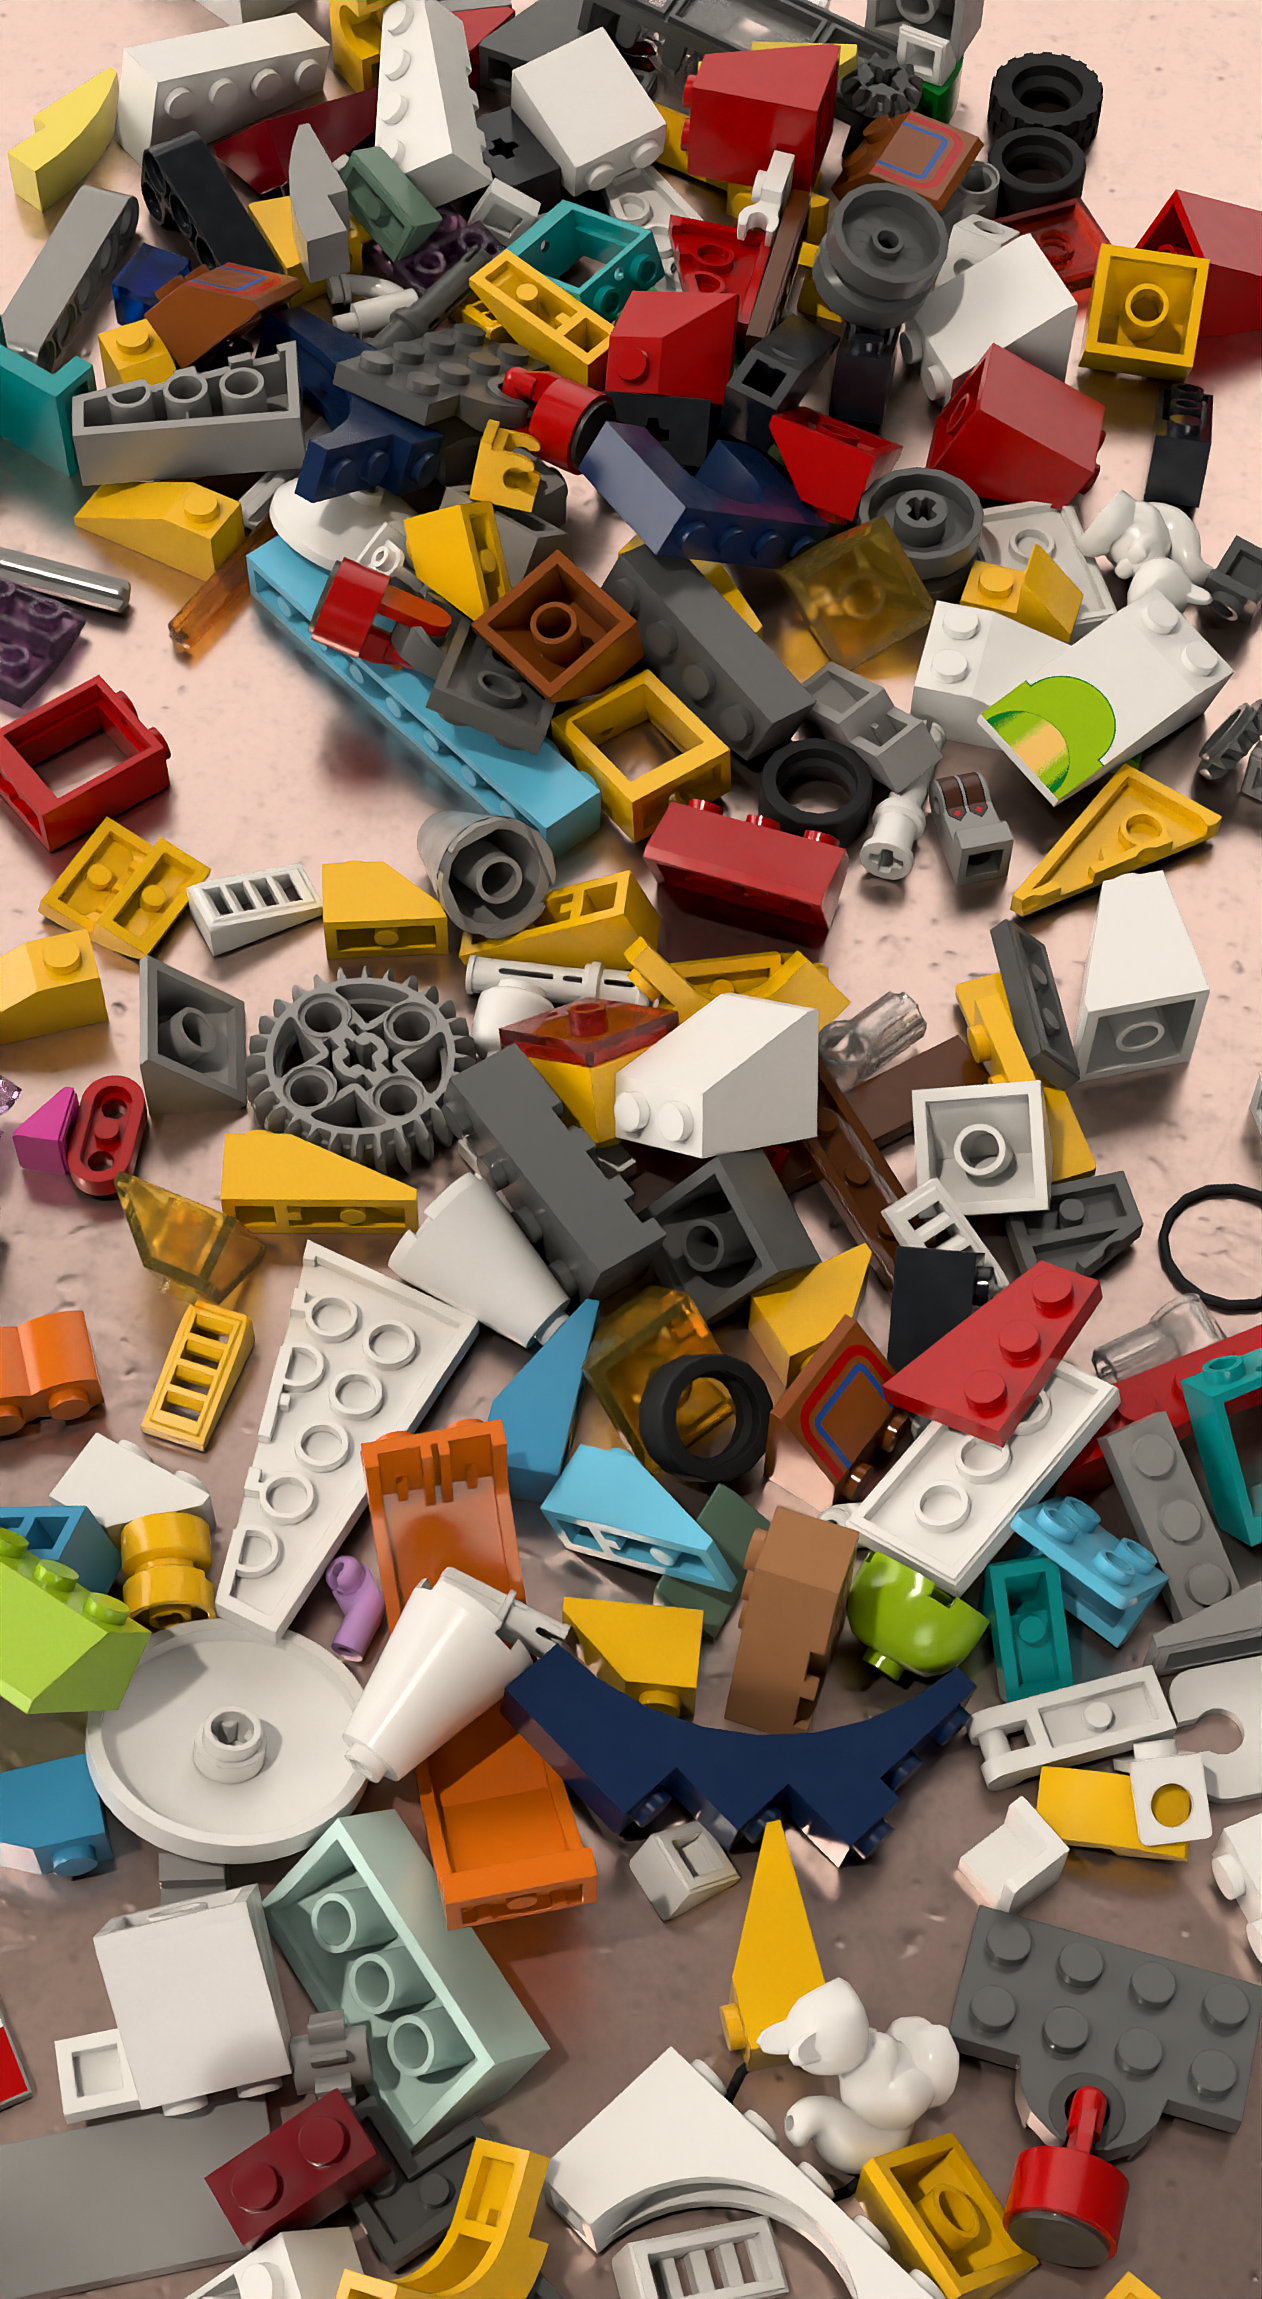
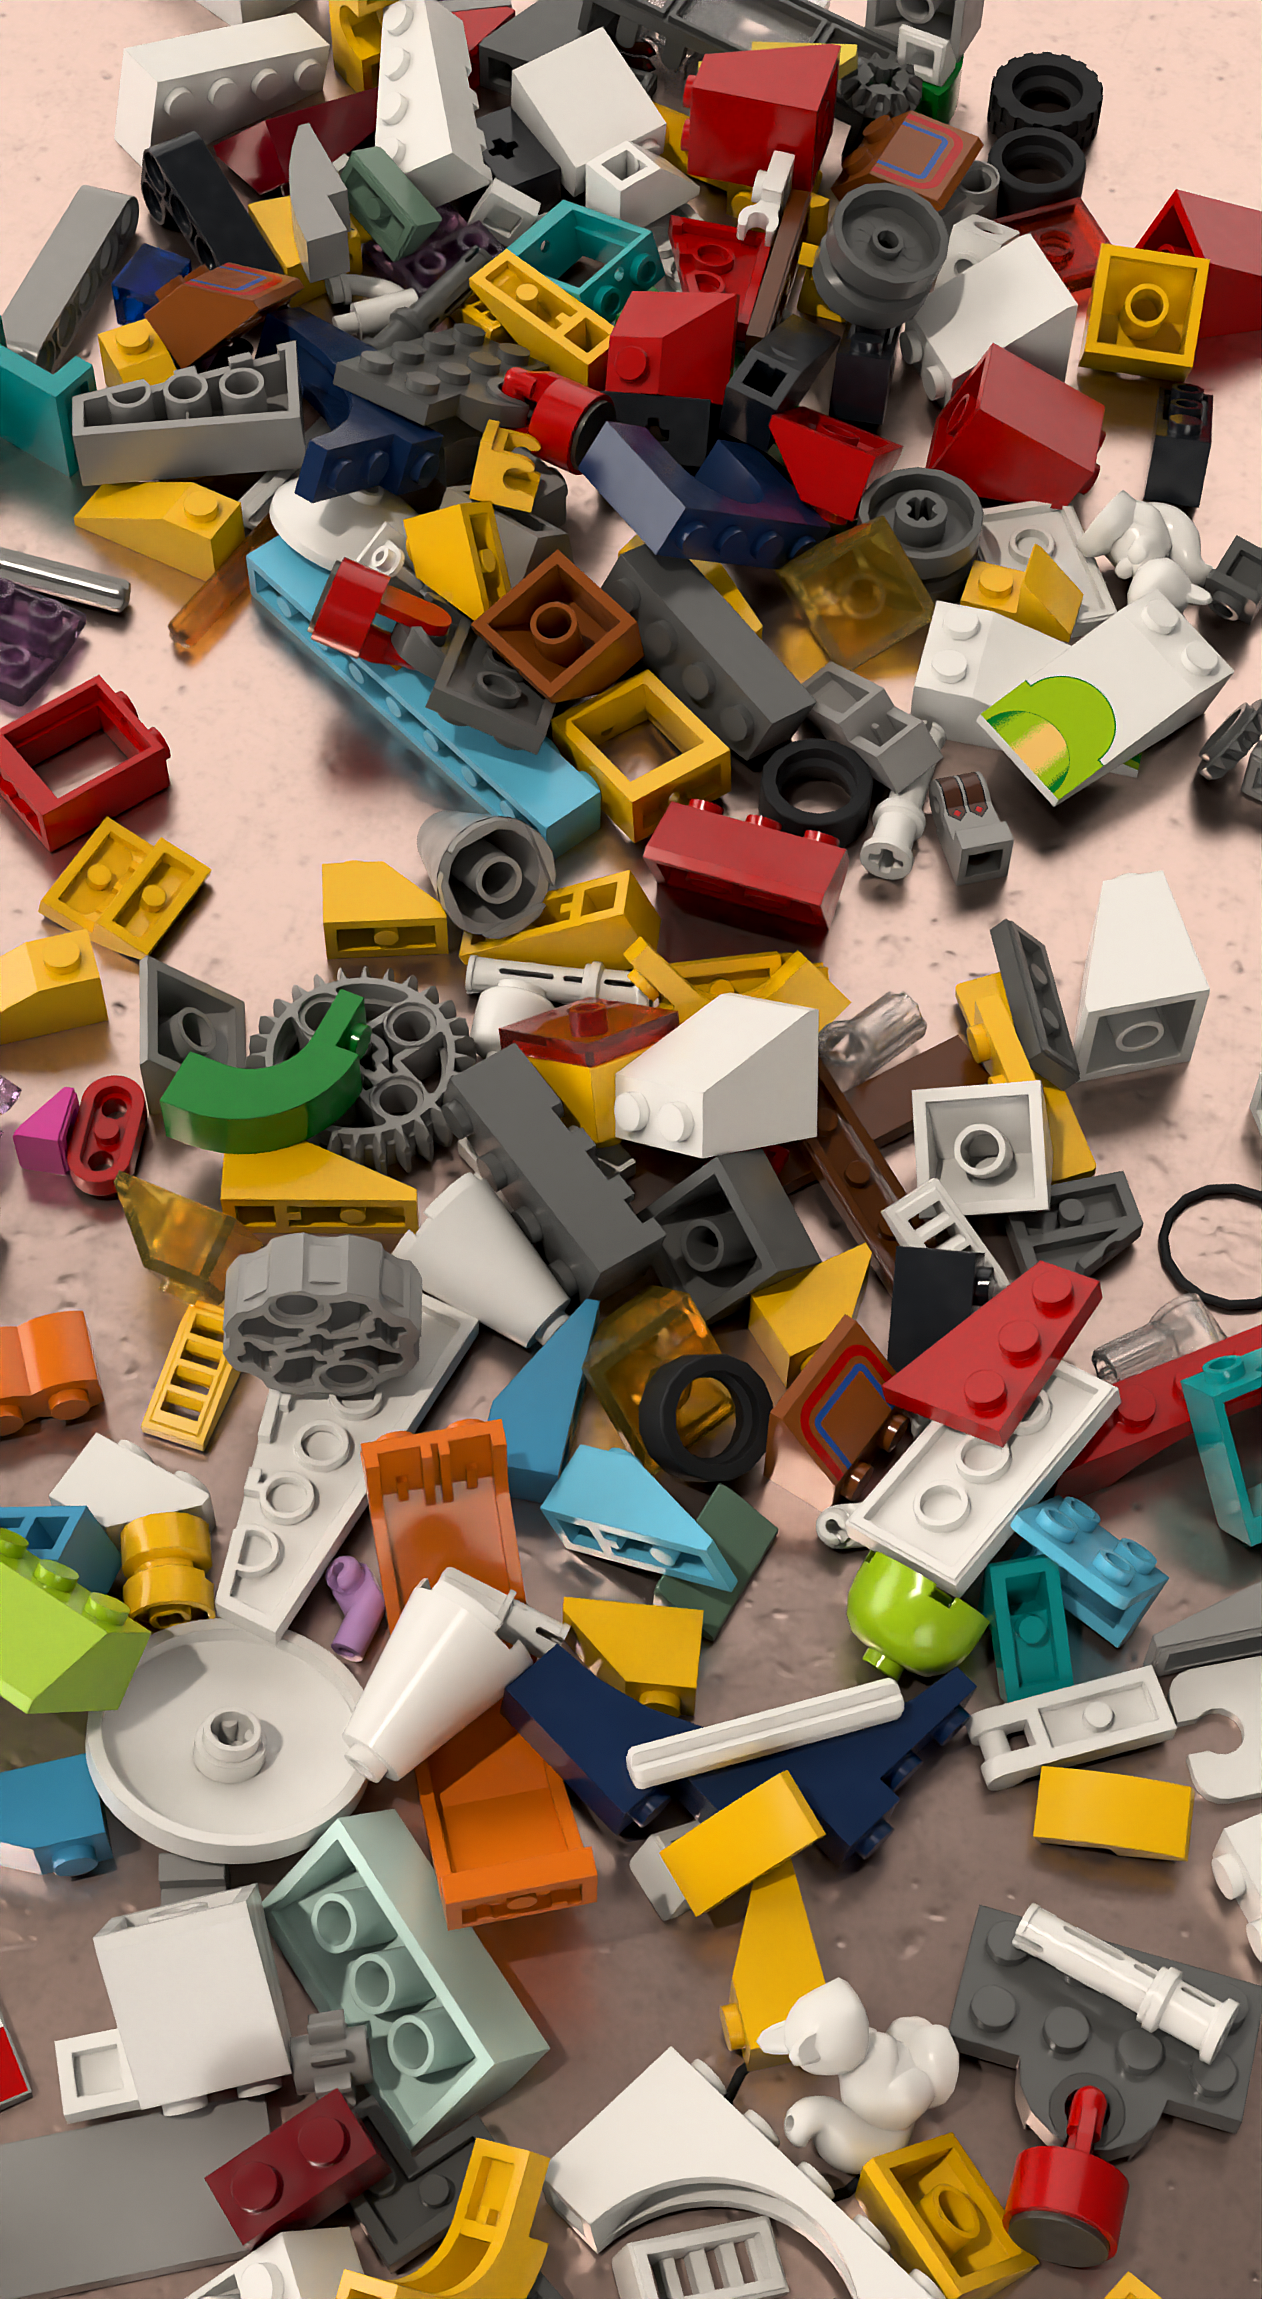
(66, 141): light yellow slope -> none
(242, 927): white slope -> none
(274, 1105): none -> green arch
(322, 1314): none -> light grey connector
(636, 185): none -> white slope
(742, 1843): none -> yellow slope
(764, 1733): none -> white axle
(790, 1620): medium nougat wedge -> none
(1016, 1860): white panel -> none
(1118, 832): yellow wing -> none
(1155, 1995): none -> white pin
(1160, 1764): white bracket -> none
(1169, 1514): light grey plate -> none

